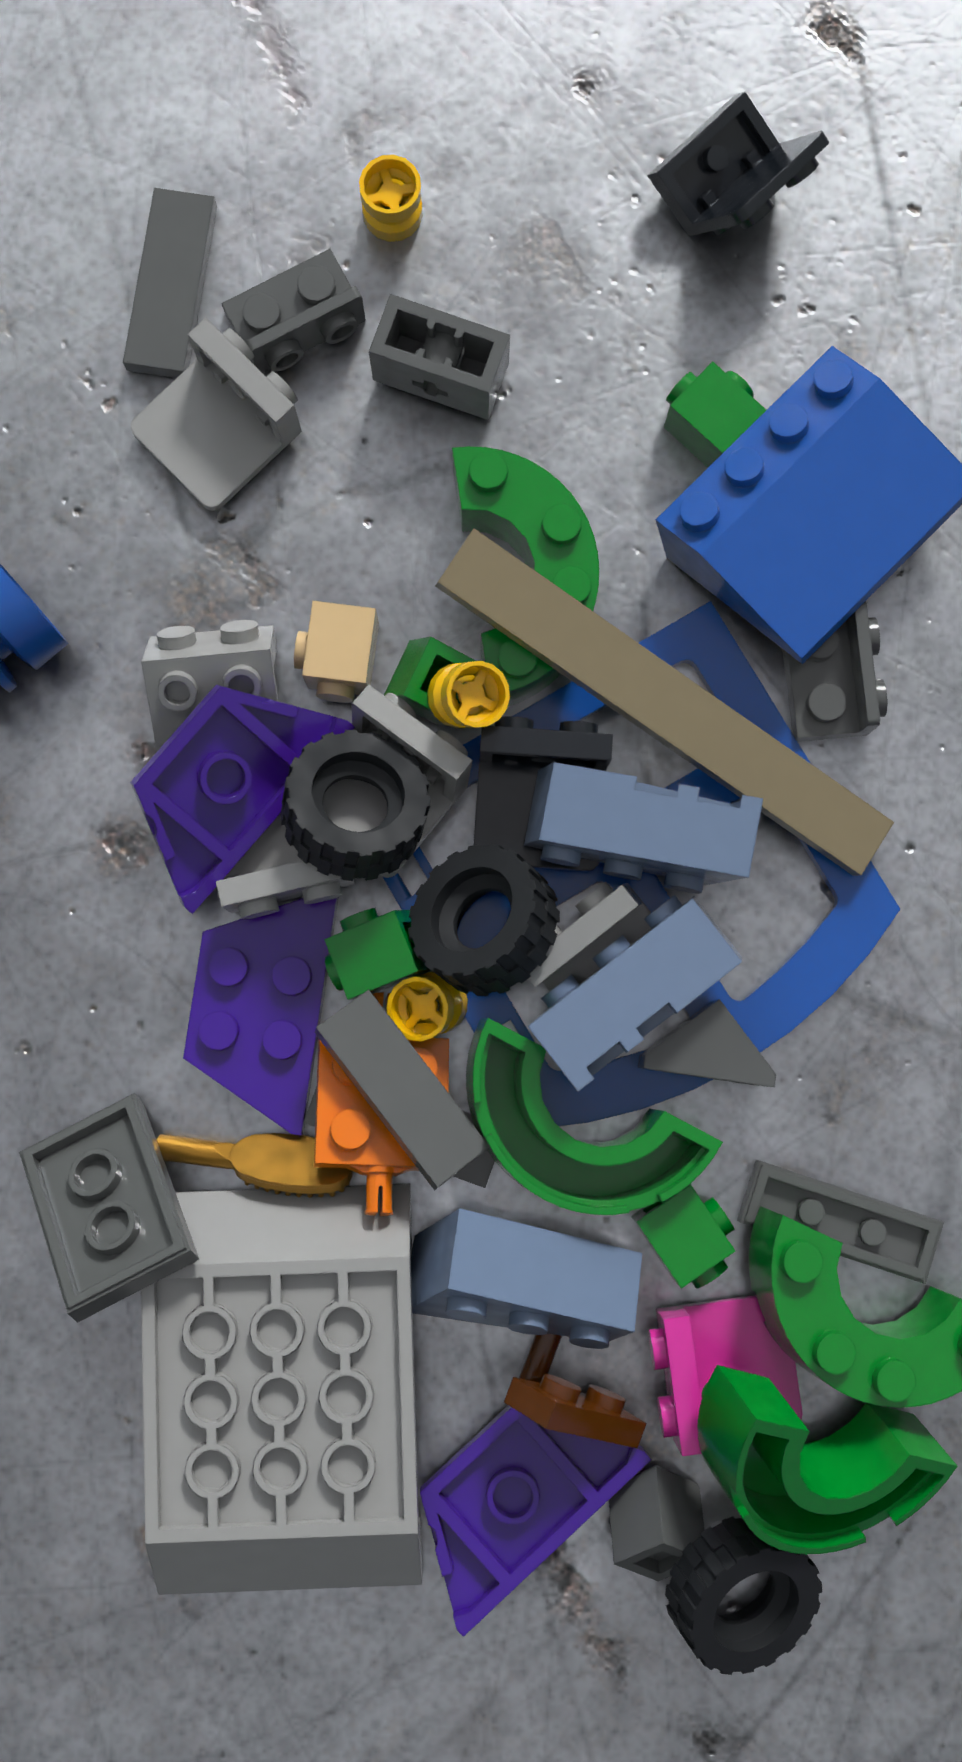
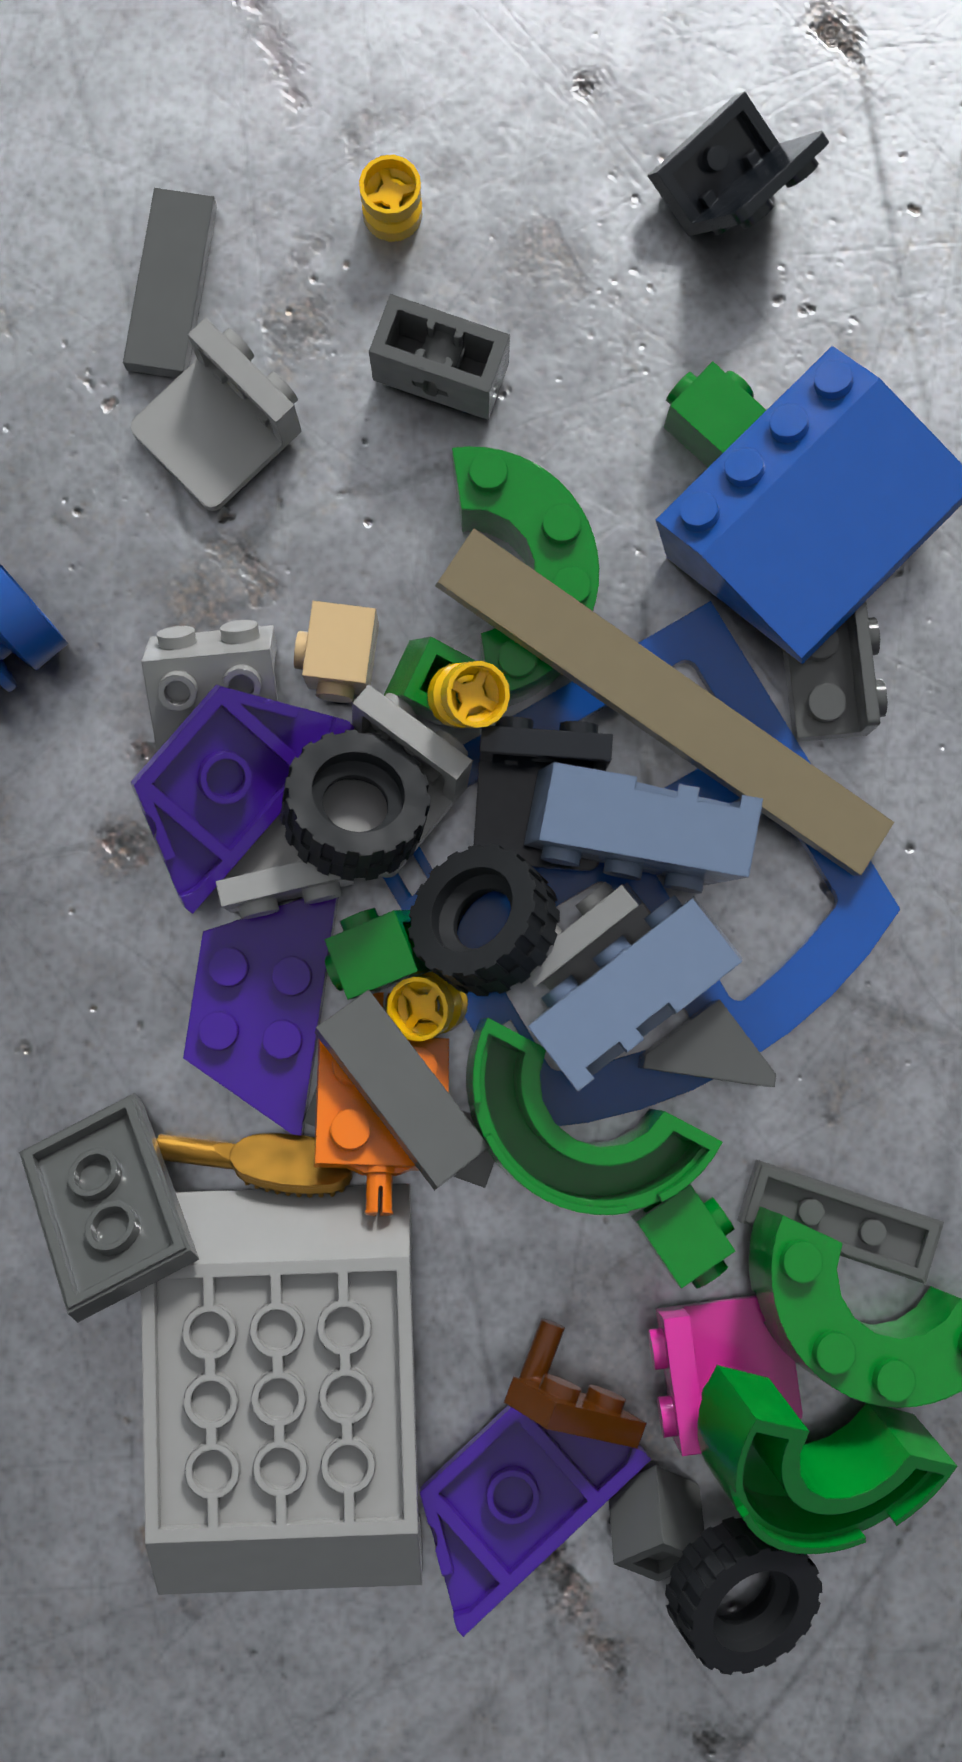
(296, 312): dark grey bracket -> none
(524, 1279): sand blue wedge -> none

